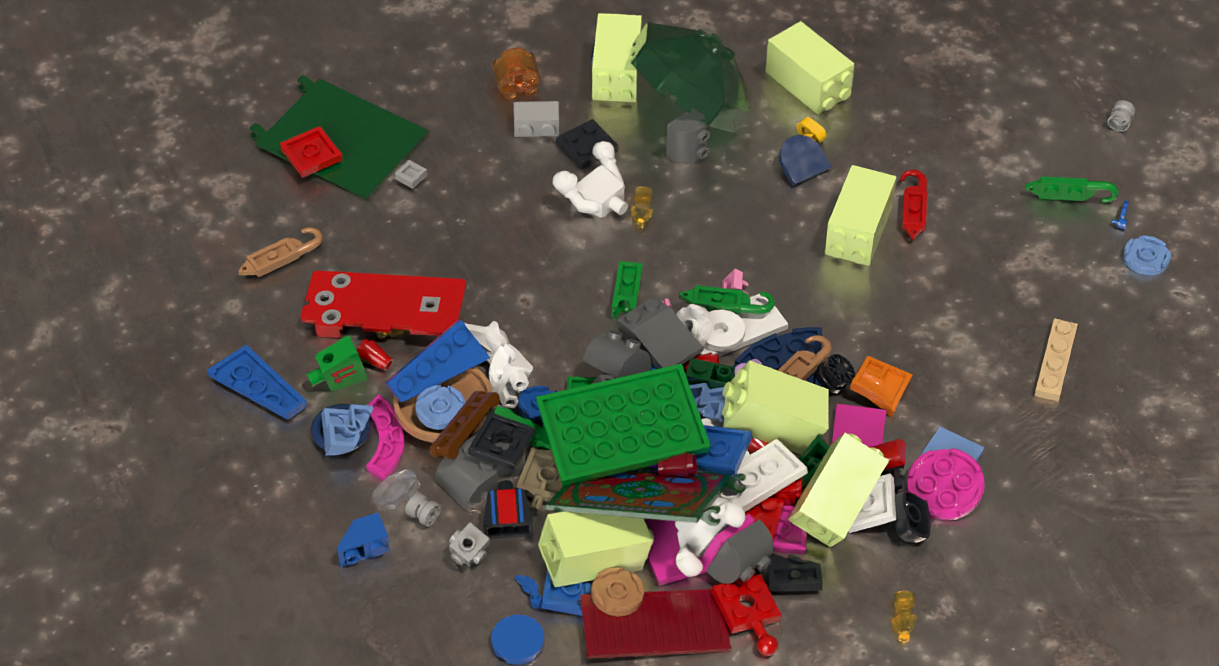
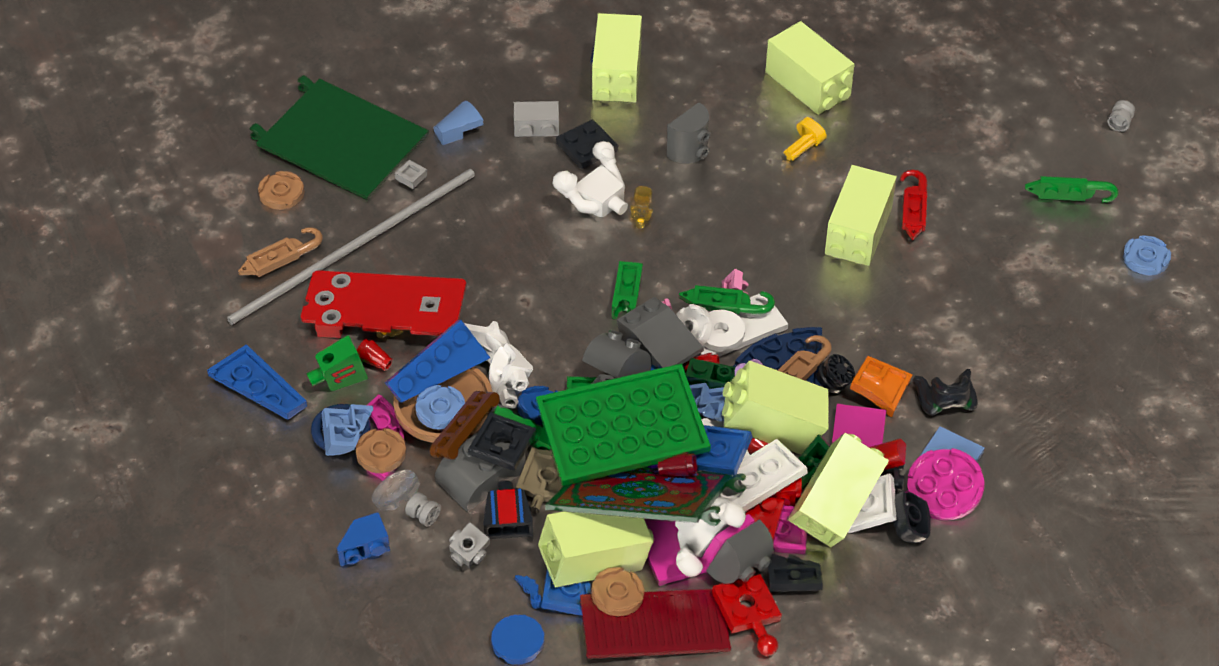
(281, 190): none -> medium nougat tile
(311, 151): red plate -> none
(349, 247): none -> light grey piece
(380, 450): none -> medium nougat tile
(458, 121): none -> medium blue slope
(516, 73): clear orange brick -> none
(694, 70): clear green windscreen -> none
(802, 159): dark blue tile -> none
(904, 622): clear yellow piece -> none
(943, 396): none -> black hair
(1056, 360): tan plate -> none
(1121, 223): blue piece -> none

